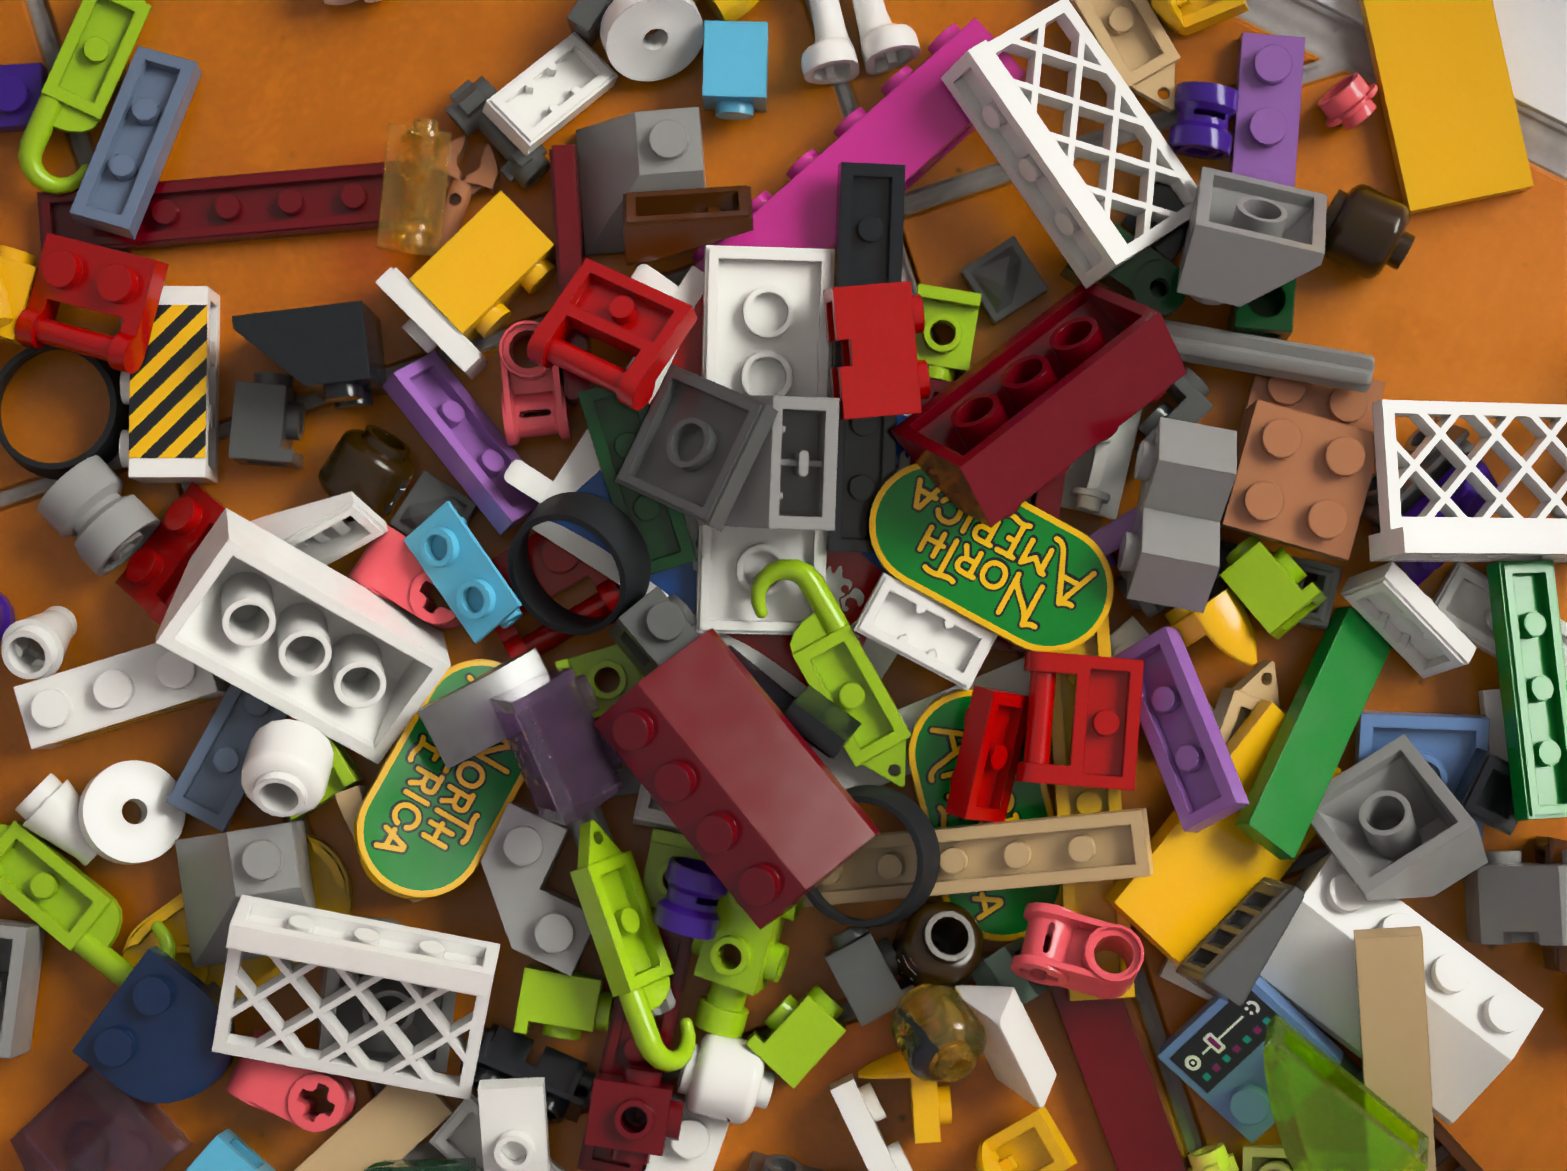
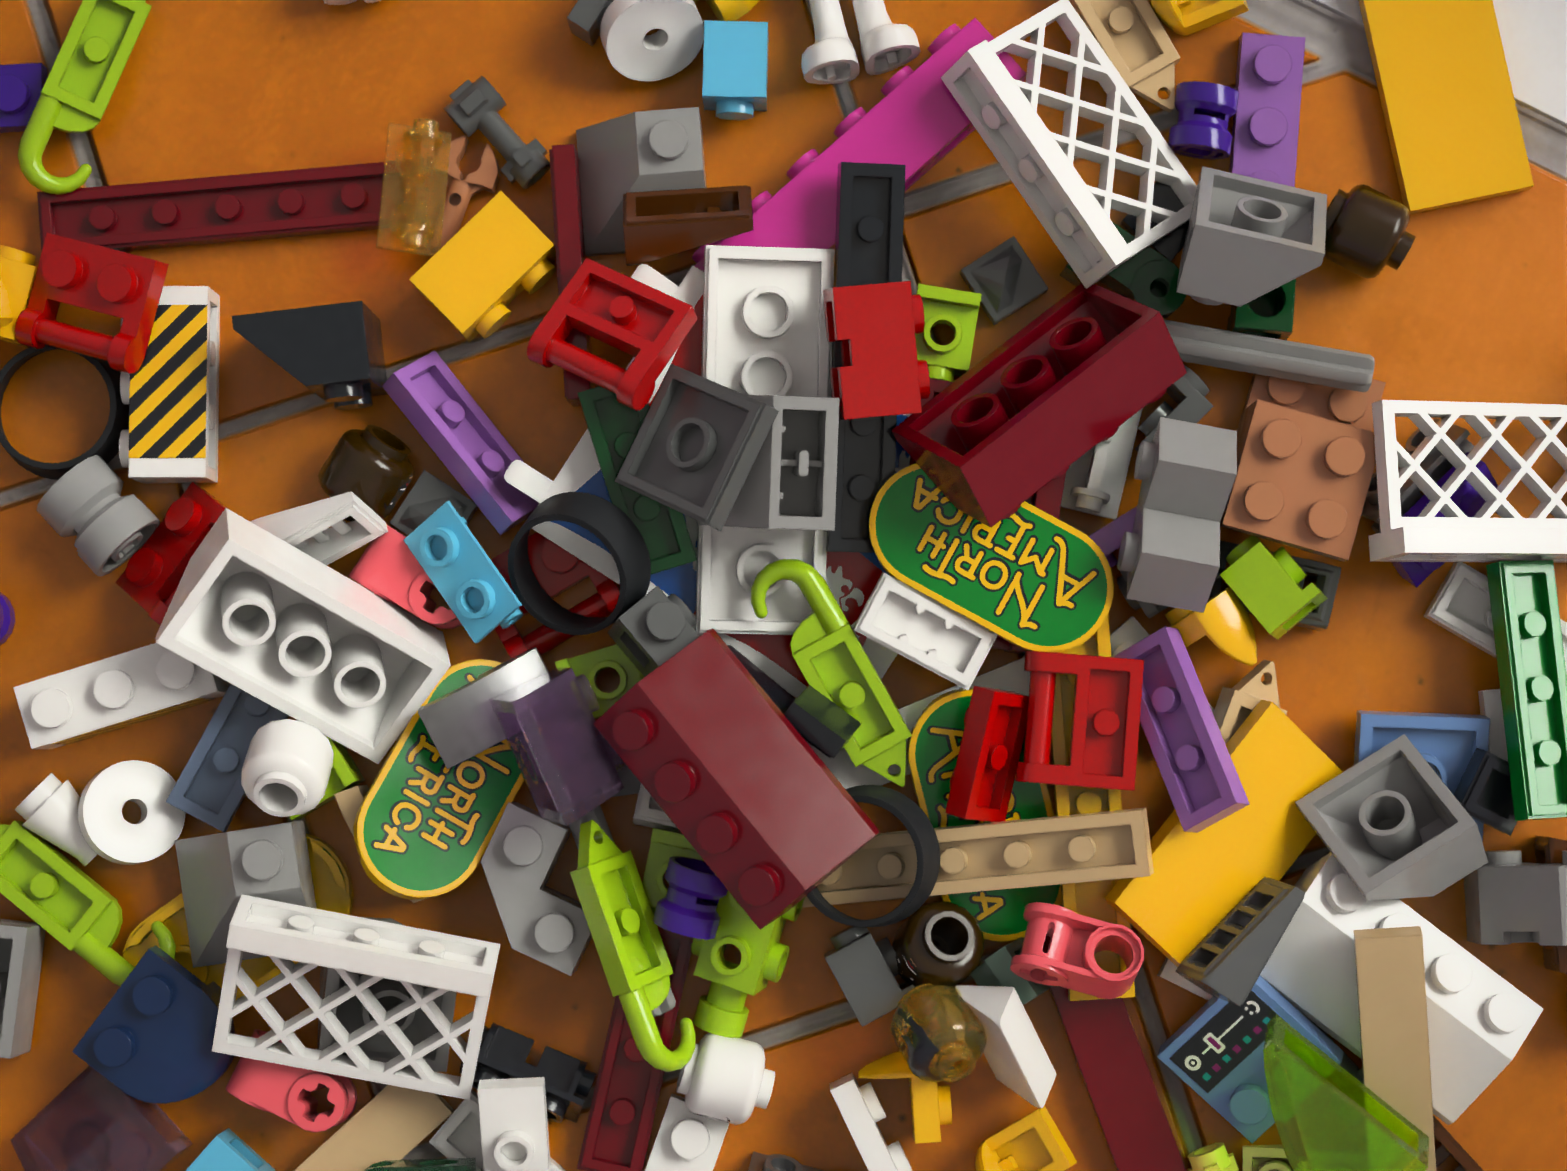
(38, 643): white cone -> none
(135, 142): sand blue plate -> none
(266, 422): dark grey brick -> none
(429, 325): white plate -> none
(531, 392): coral piece -> none
(550, 93): white plate -> none
(562, 1002): lime brick -> none
(612, 1129): dark red brick -> none
(799, 1034): lime brick -> none
(1314, 734): green tile -> none
(1348, 102): coral plate -> none
(1408, 620): white plate -> none

